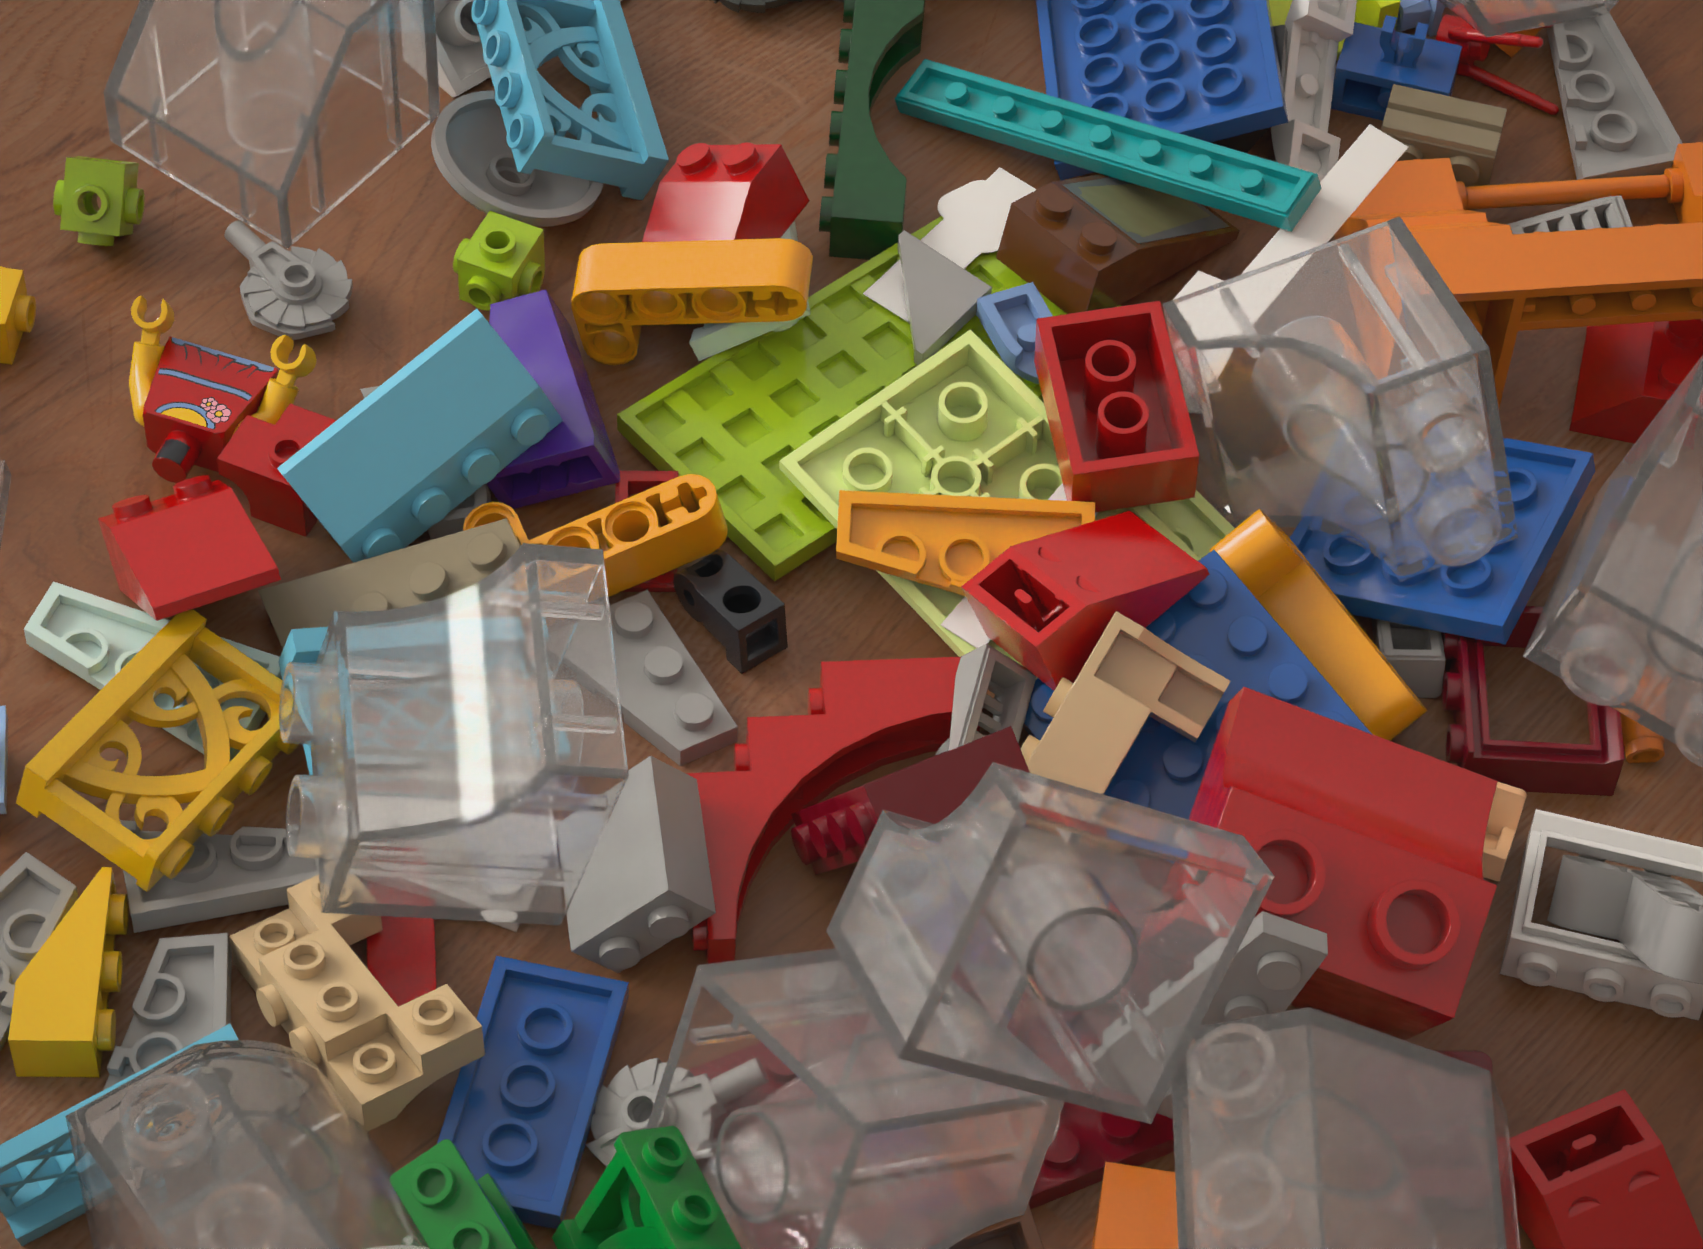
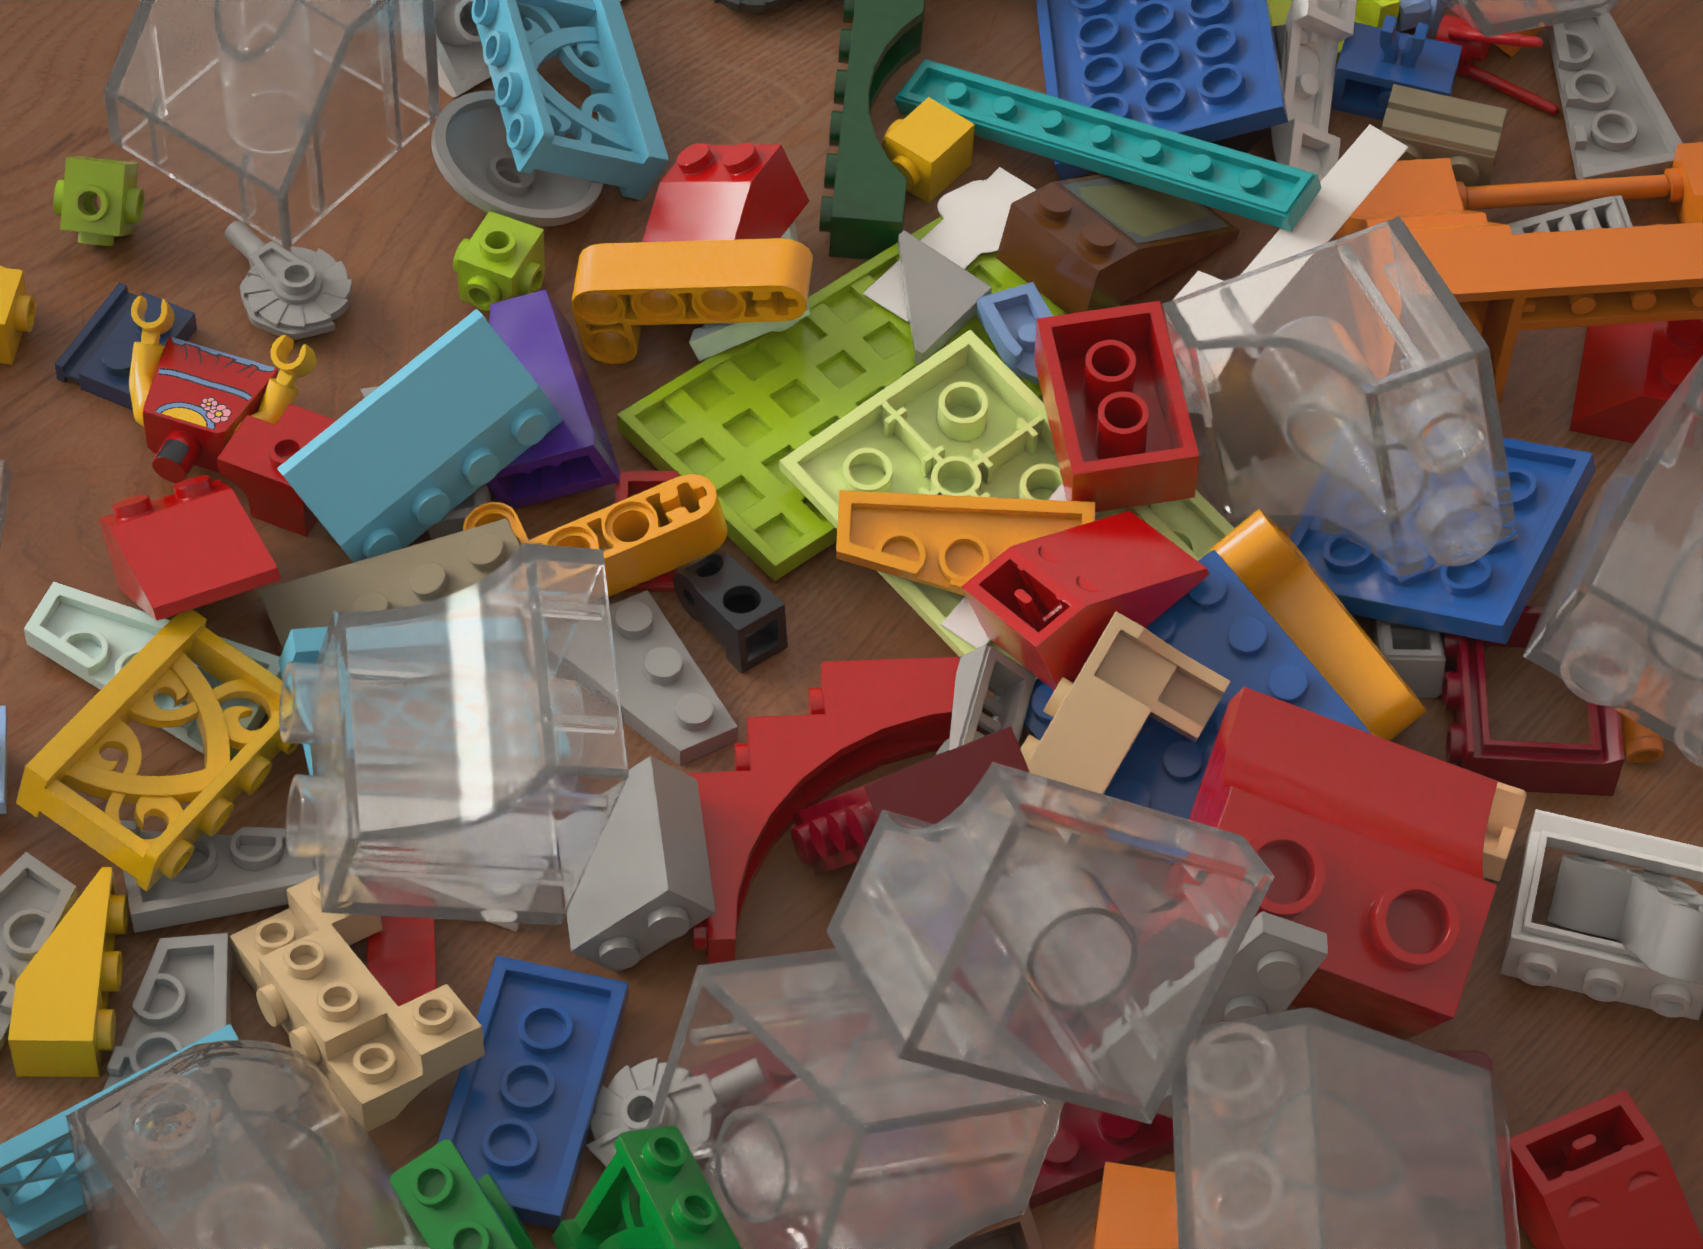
(104, 347): none -> dark blue plate
(930, 148): none -> yellow brick

